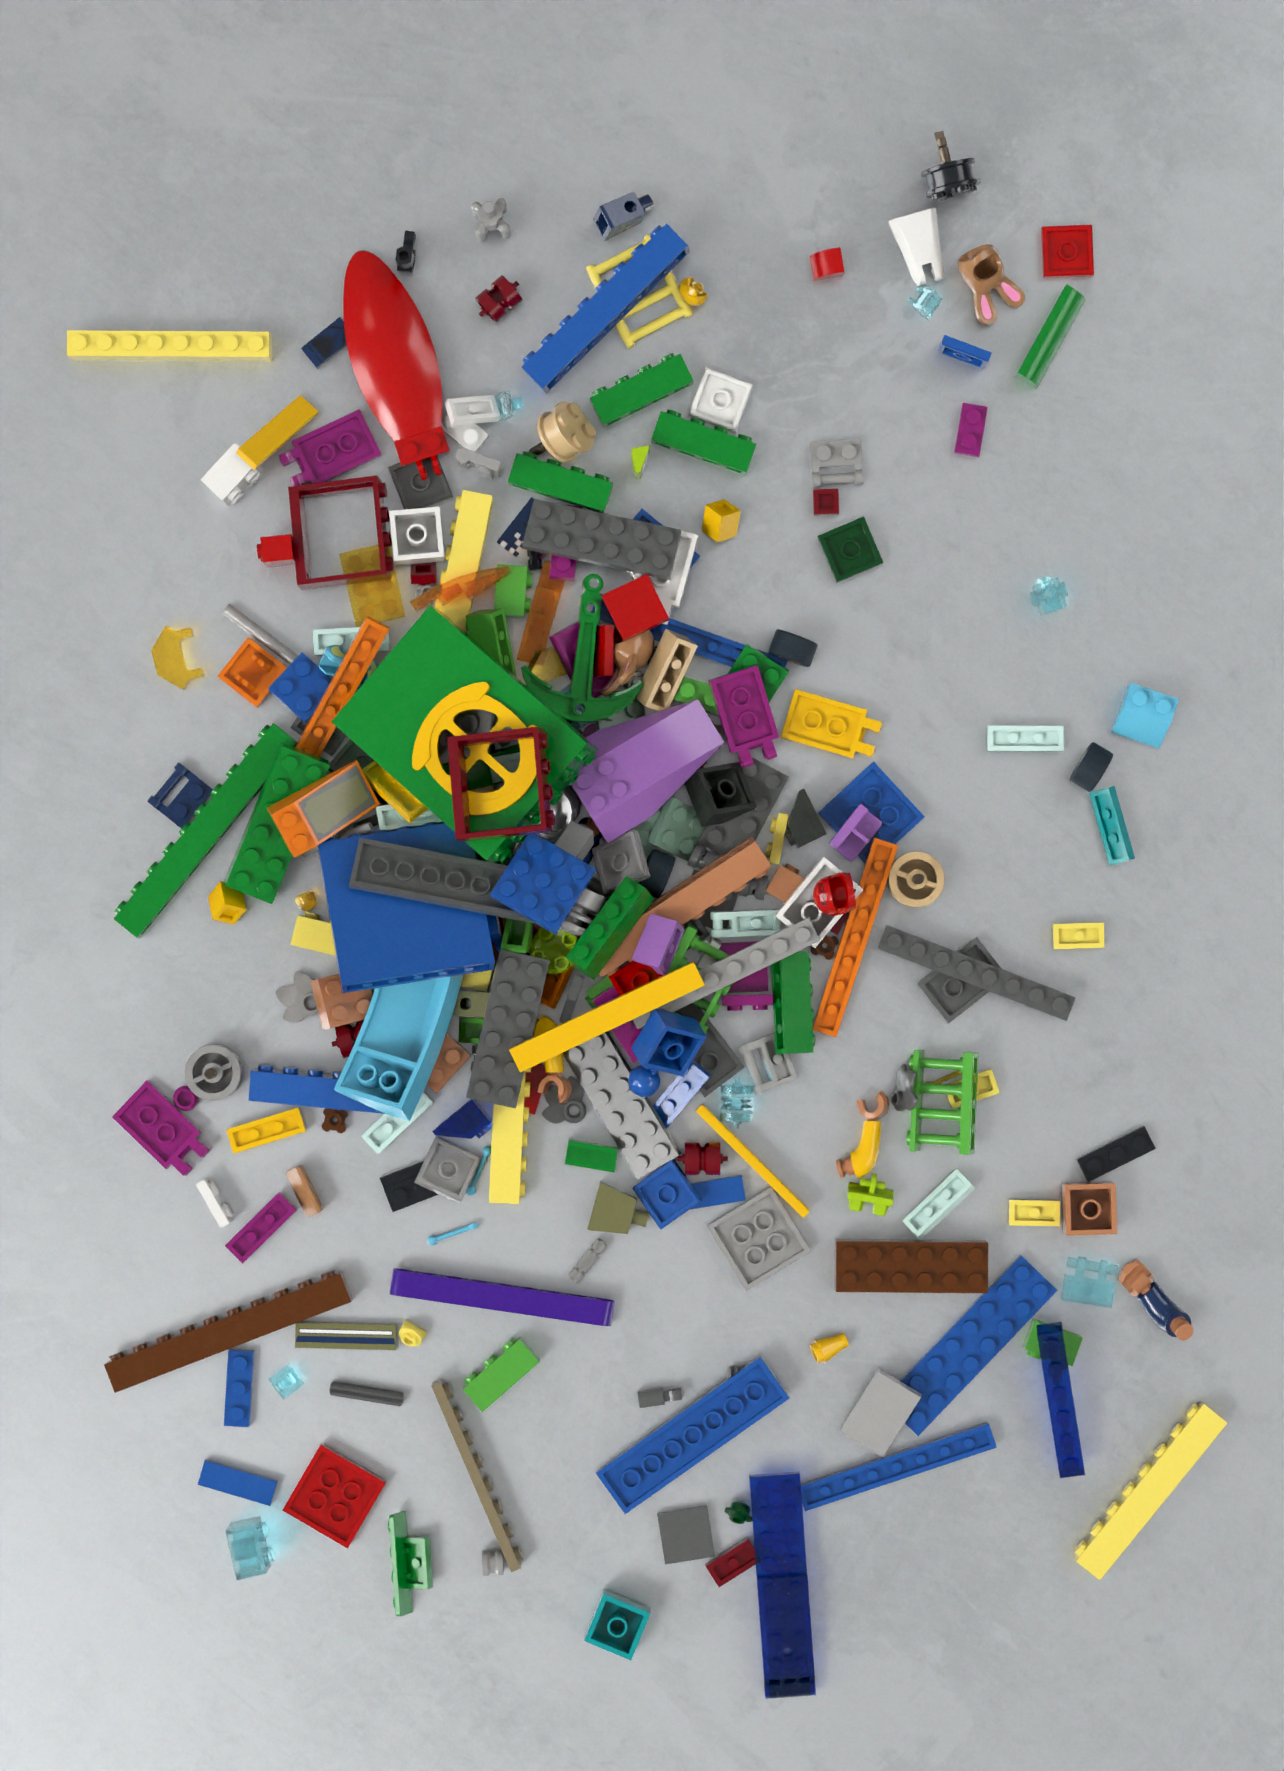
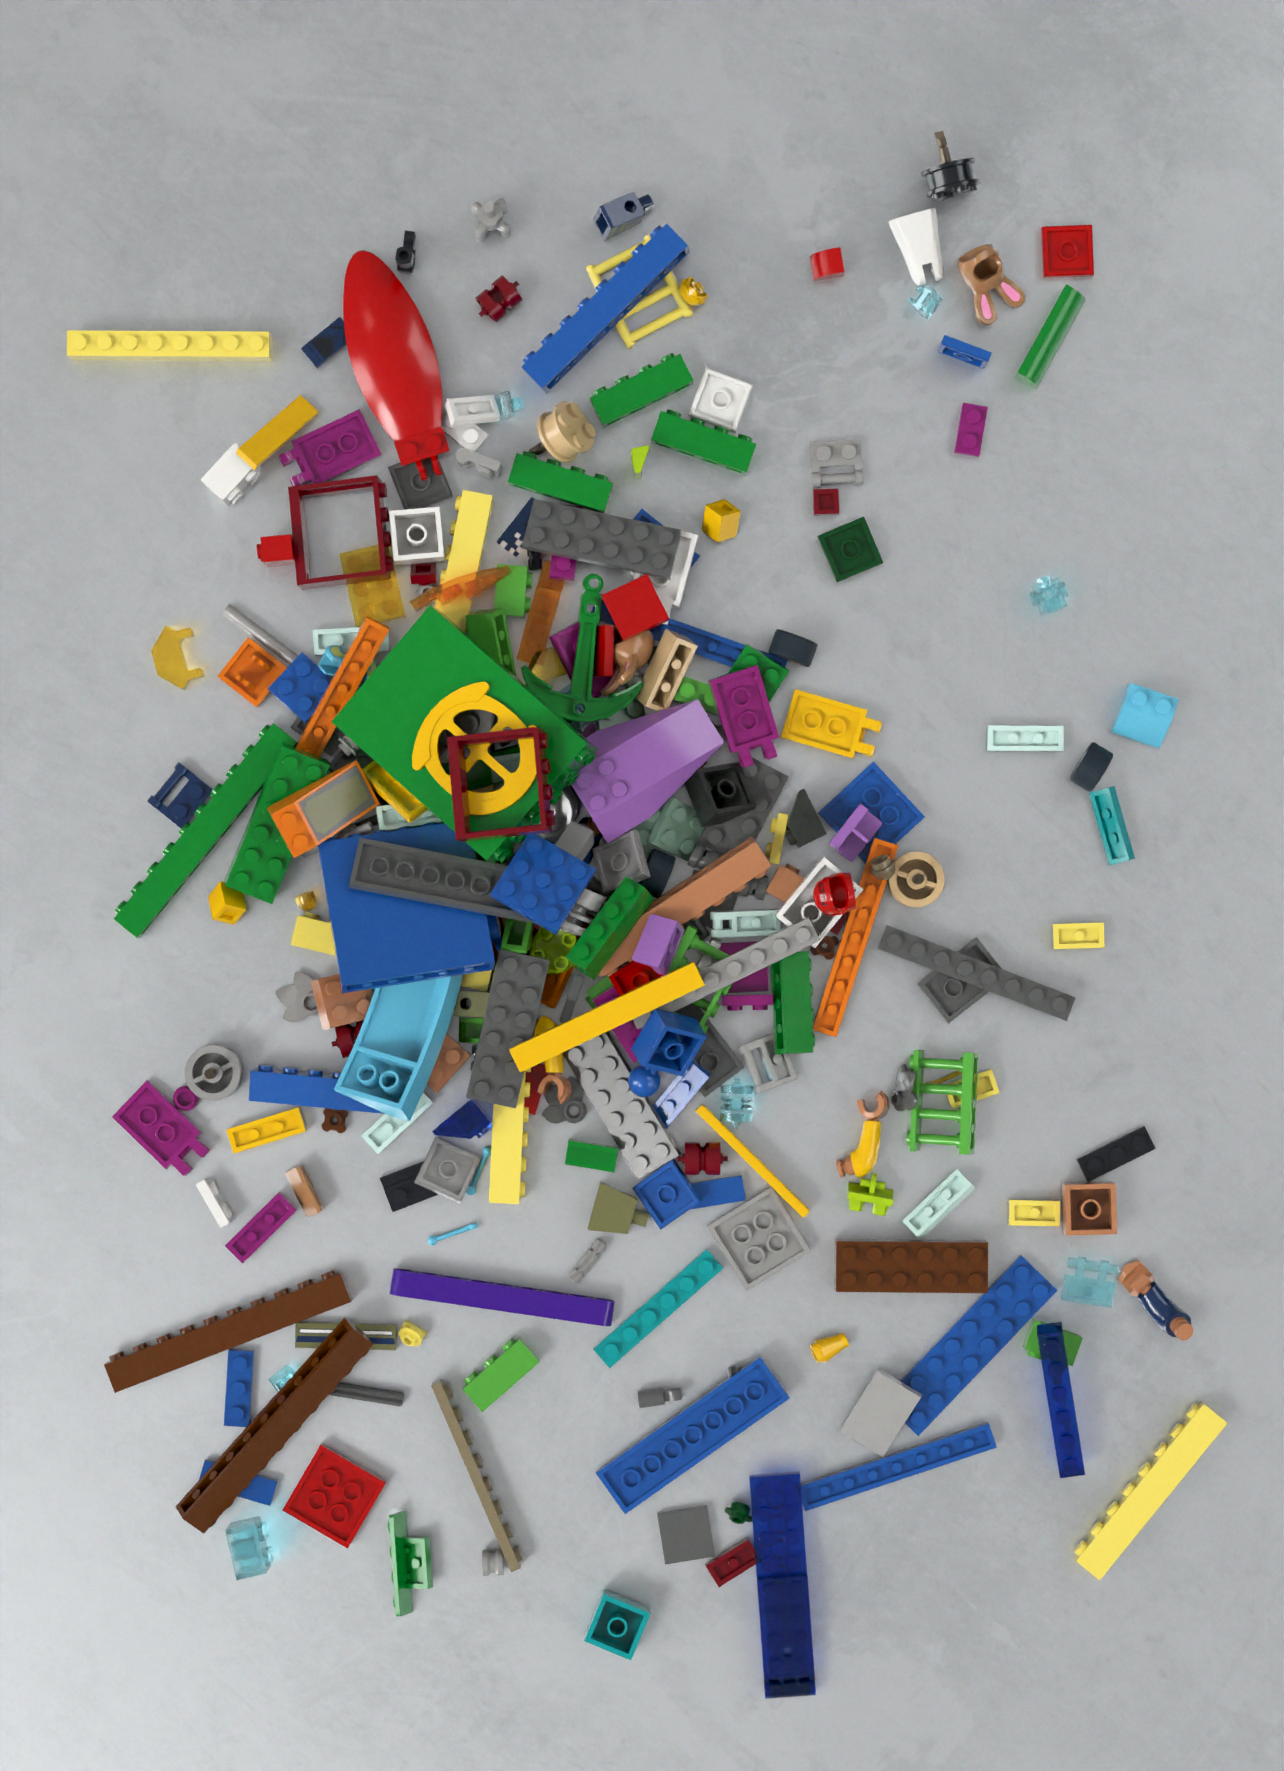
(274, 1426): none -> reddish brown brick
(348, 746): none -> light grey plate
(658, 1308): none -> teal plate
(882, 867): none -> dark tan plate

